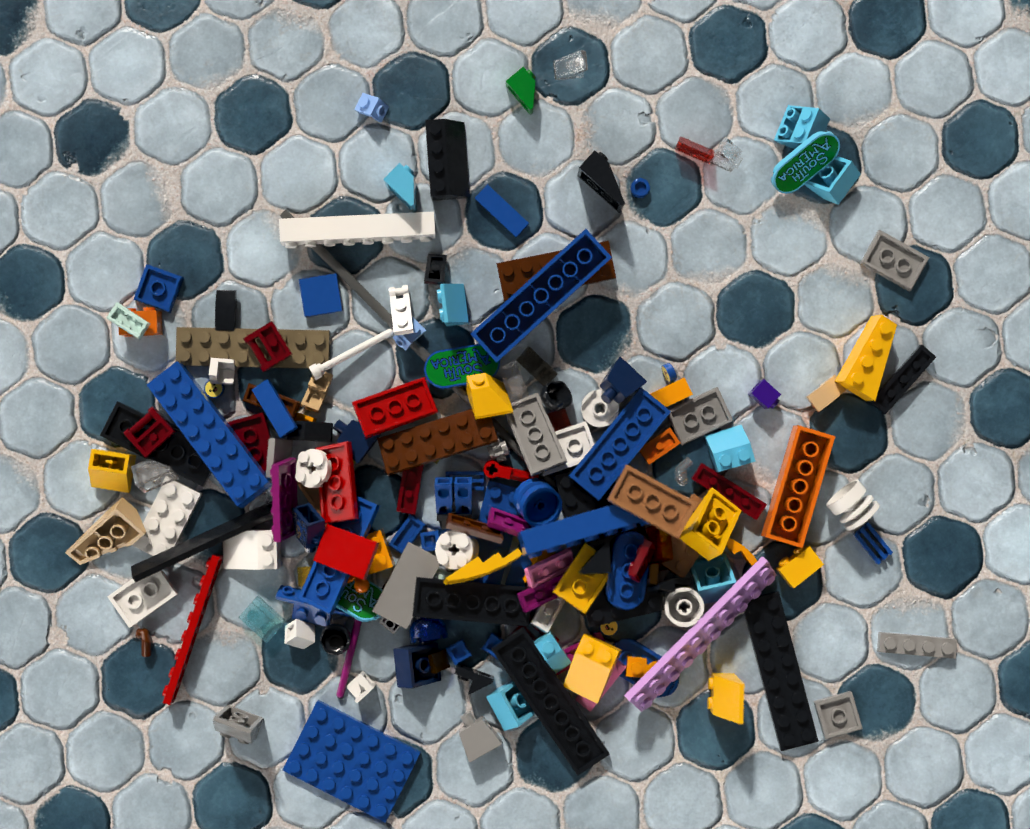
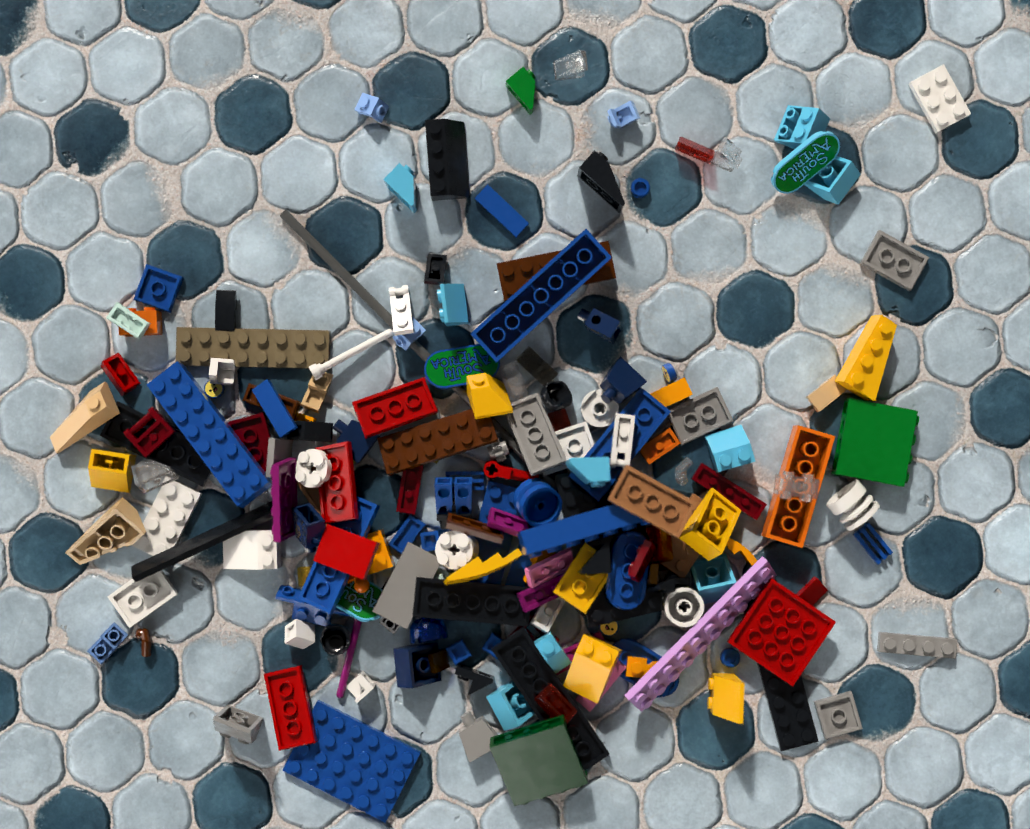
(88, 415): none -> tan wedge
(107, 643): none -> medium blue slope
(120, 374): none -> red slope
(189, 636): red plate -> none
(262, 619): clear light blue plate -> none
(273, 343): dark red plate -> none
(290, 708): none -> red tile
(320, 295): blue tile -> none
(357, 229): white brick -> none
(538, 760): none -> dark green panel
(555, 703): none -> clear red slope
(590, 470): none -> medium azure slope
(608, 328): none -> dark blue torso
(622, 440): none -> white plate
(623, 115): none -> light blue bracket
(730, 657): none -> blue tile
(765, 394): dark purple brick -> none
(781, 631): none -> red plate
(799, 566): yellow brick -> none
(802, 487): none -> clear brick
(812, 591): none -> red slope
(875, 442): none -> green panel
(903, 379): black plate -> none
(939, 98): none -> white plate

